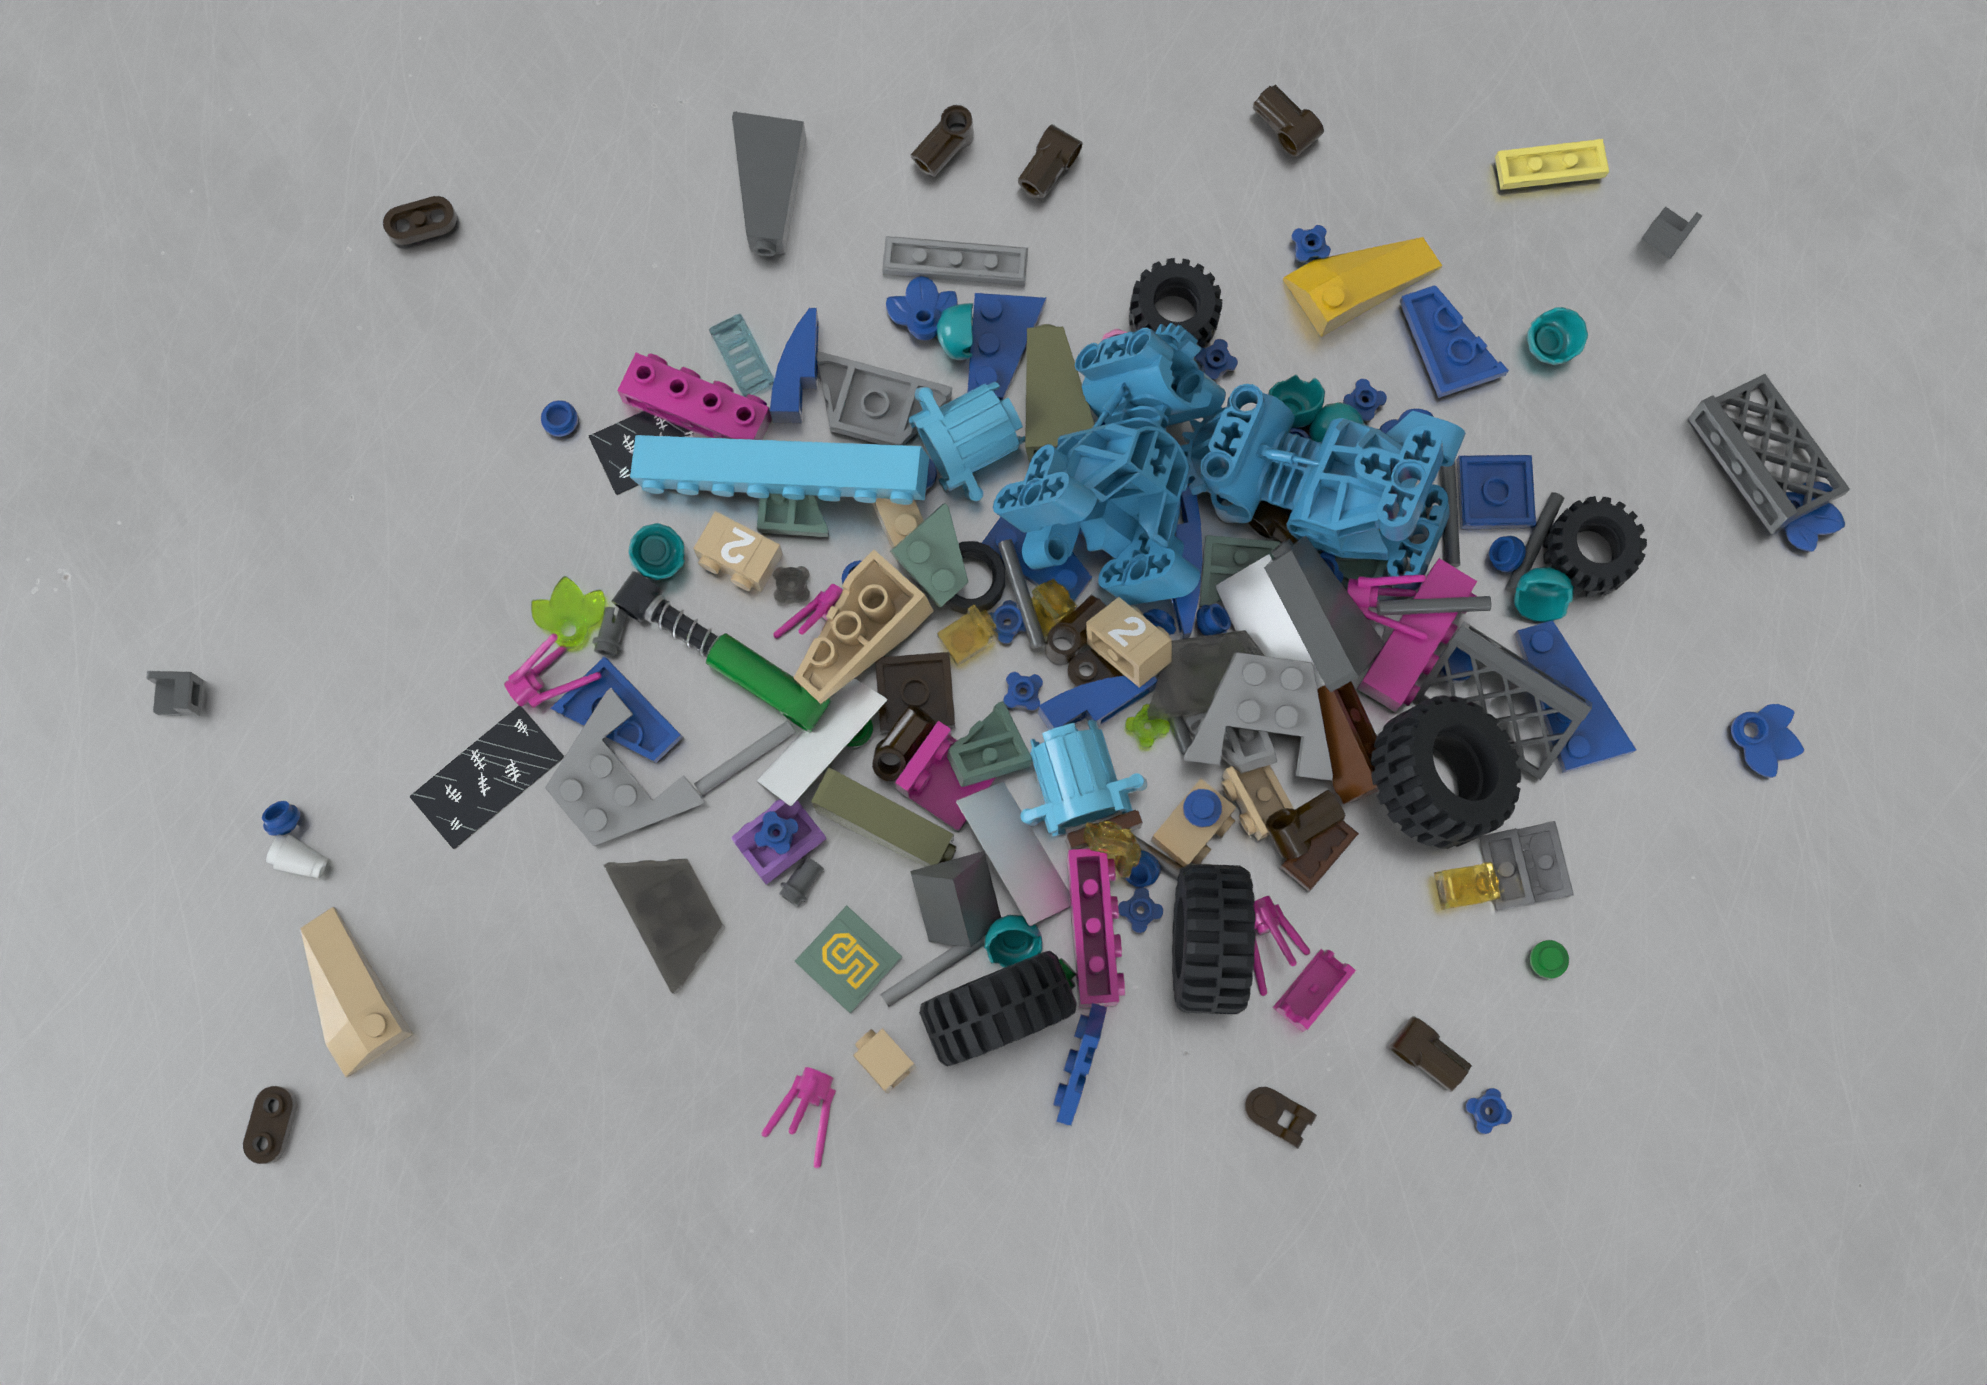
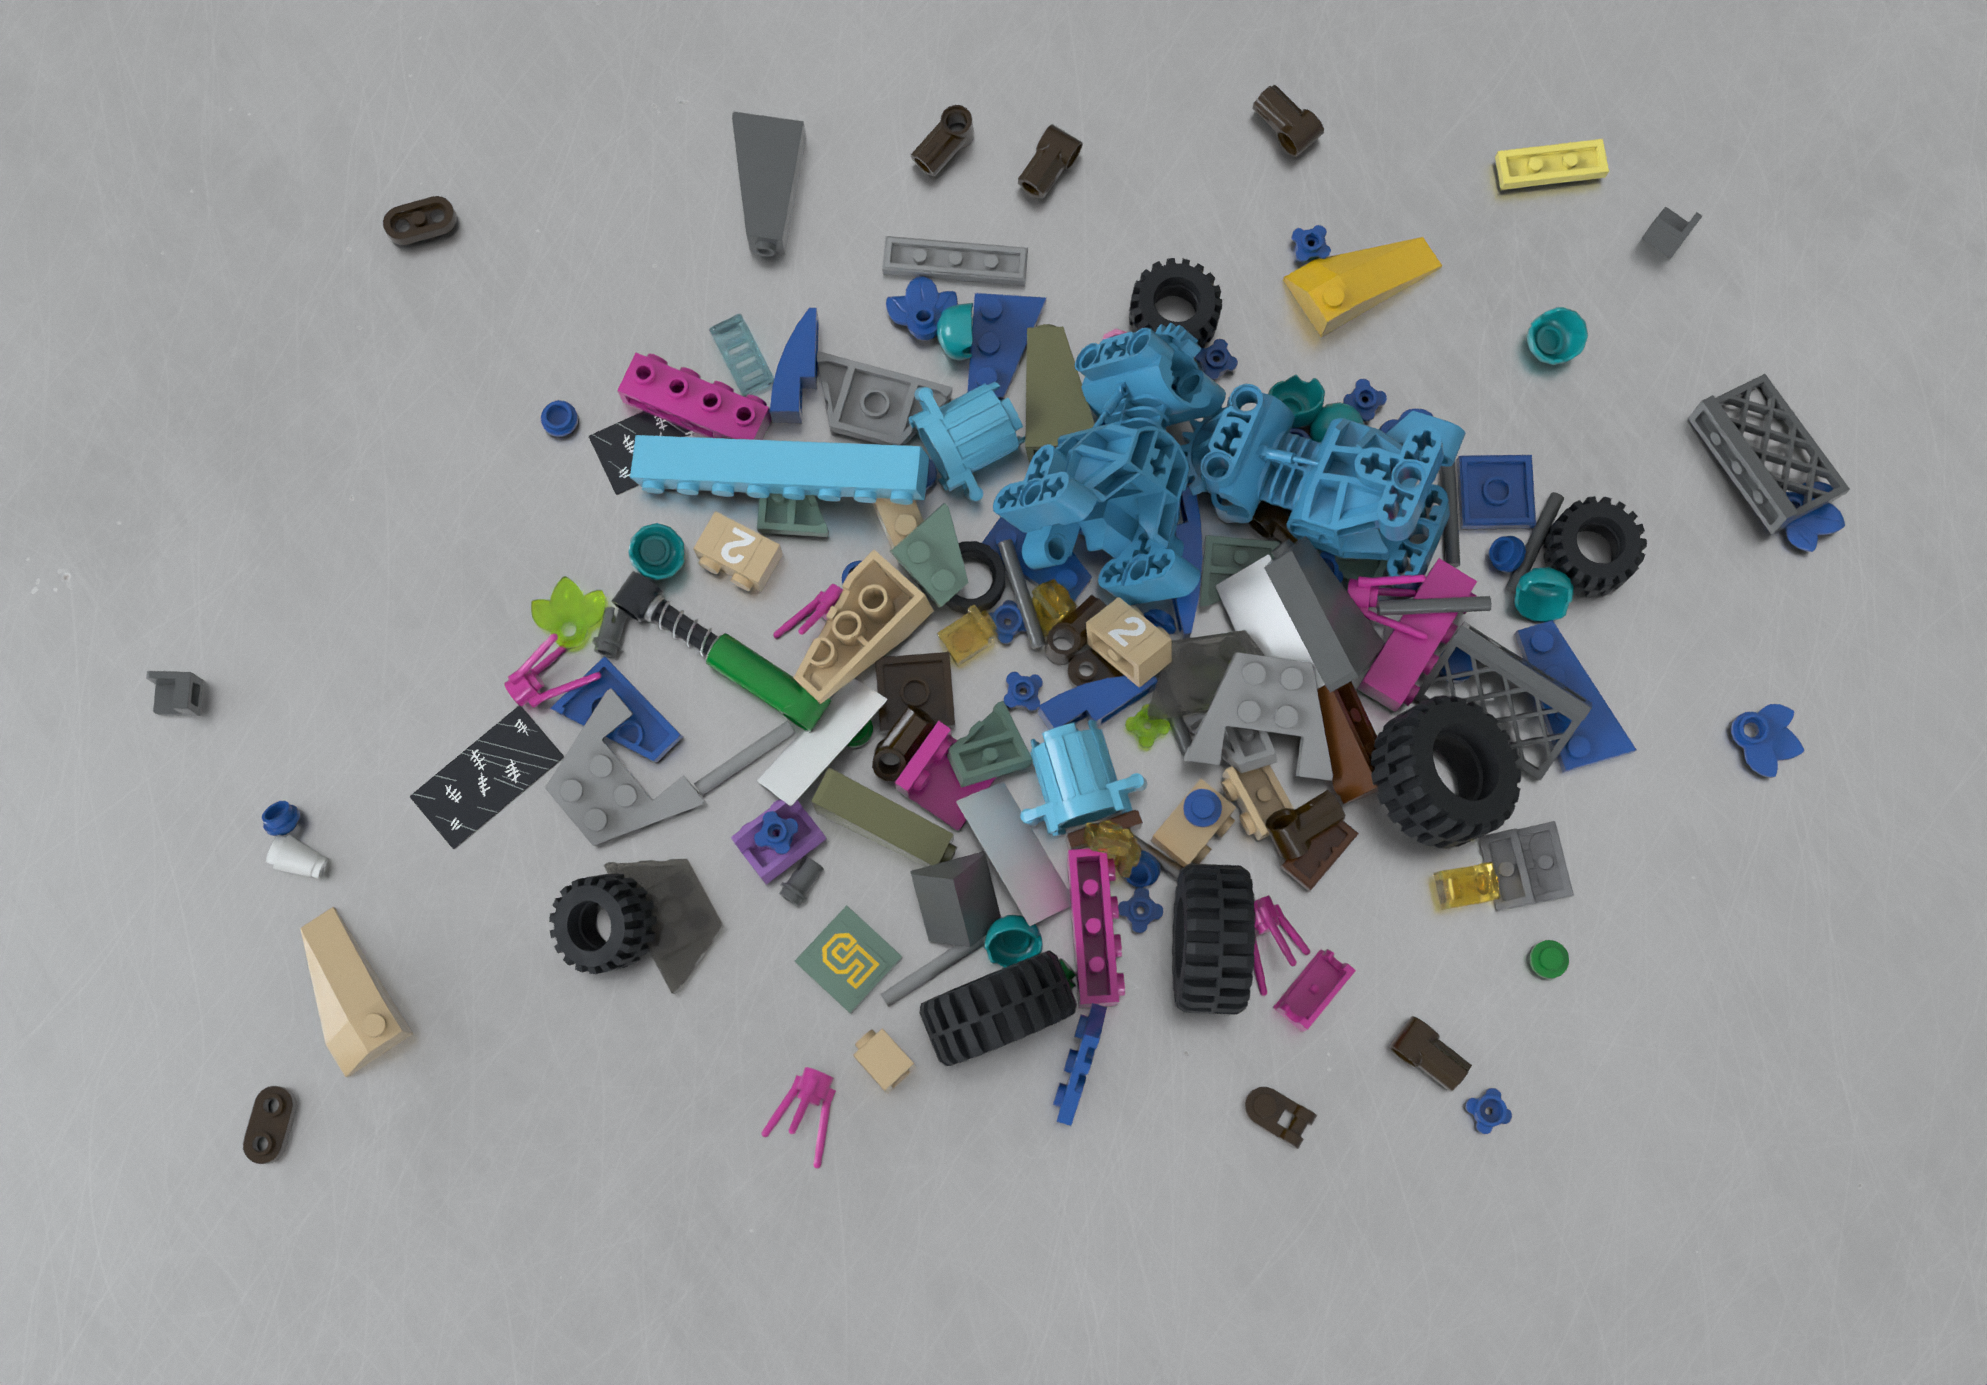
(577, 929): none -> black tyre
(791, 574): clear smoke plate -> none
(1213, 619): blue plate -> none
(1446, 344): blue wing -> none

